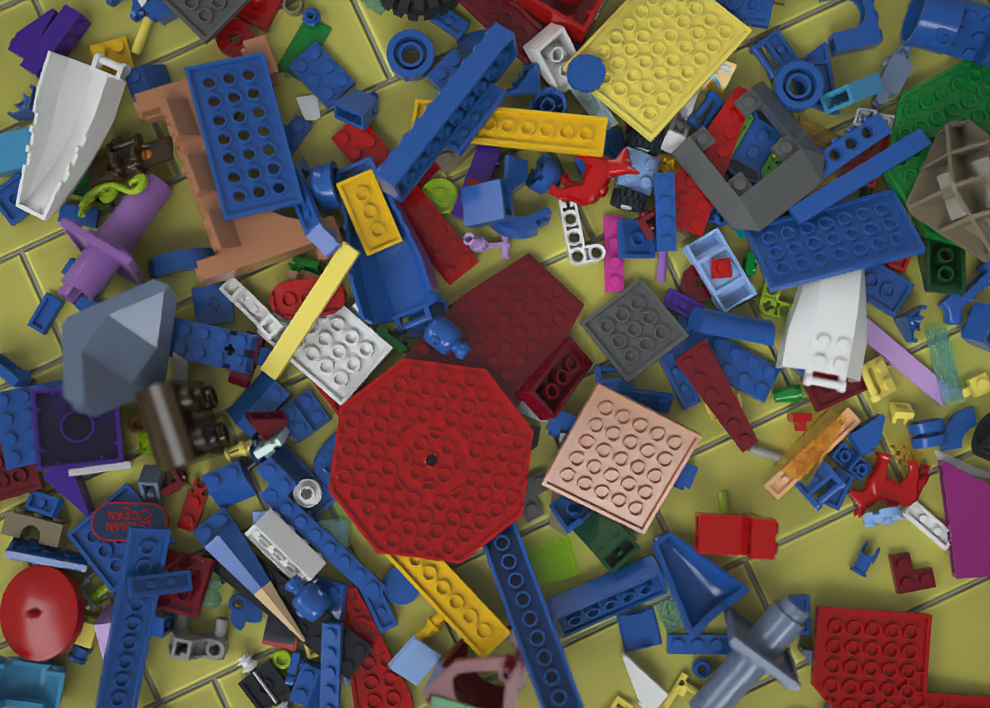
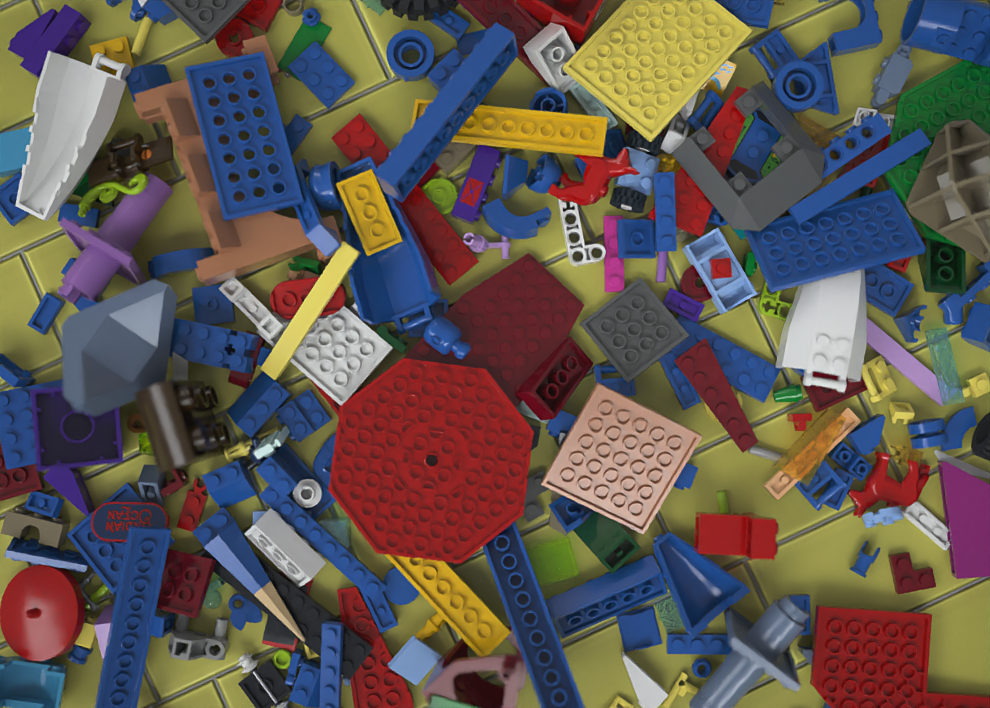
(25, 107): blue slope -> none
(99, 468): white tile -> none
(159, 584): blue plate -> none
(267, 422): dark red slope -> none
(309, 107): white sticker -> none
(309, 599): blue piece -> none
(337, 592): blue wing -> none
(357, 108): blue torso -> none
(475, 119): blue plate -> none
(487, 203): blue brick -> none
(528, 83): blue slope -> none
(585, 73): blue tile -> none
(646, 227): dark red bracket -> none
(652, 399): blue plate -> none
(732, 326): blue brick -> none
(852, 93): dark azure brick -> none

